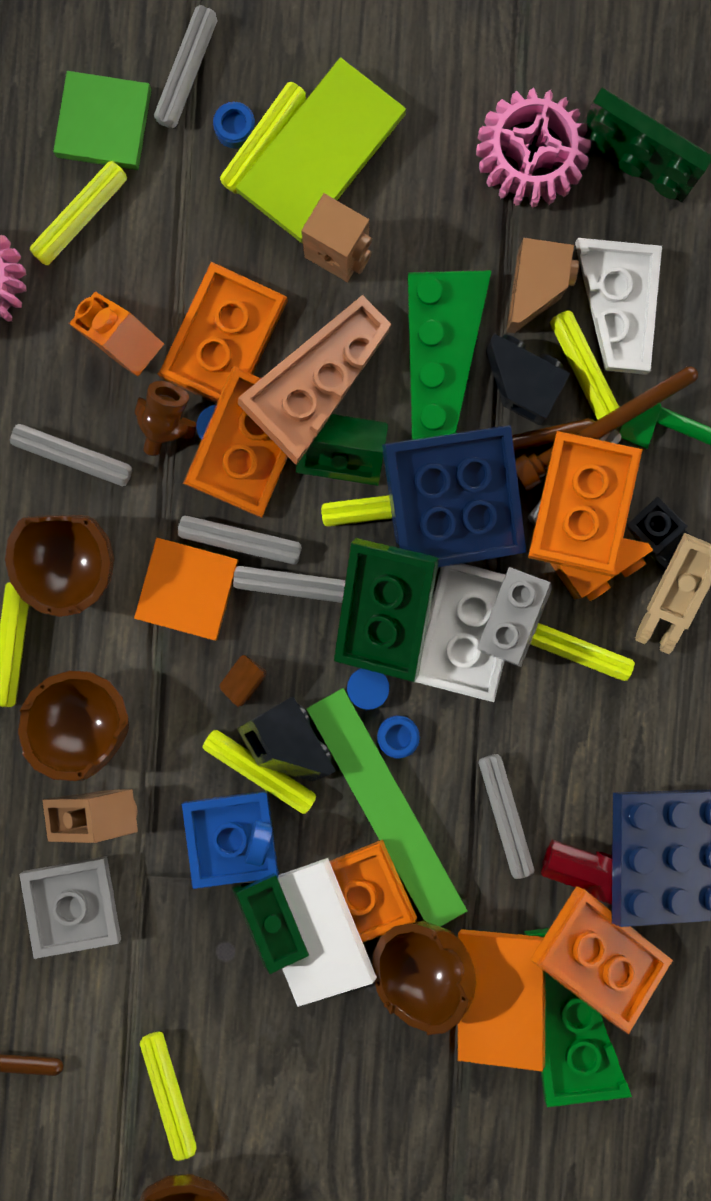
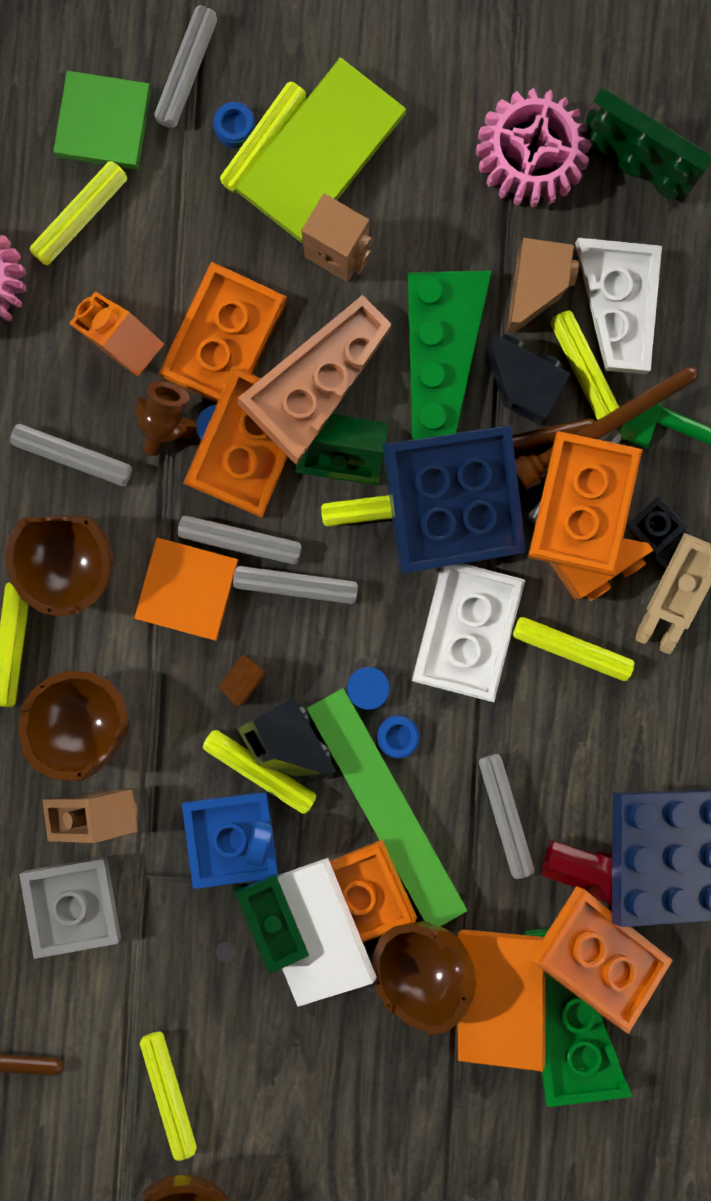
(385, 609): dark green plate -> none
(515, 617): light grey brick -> none

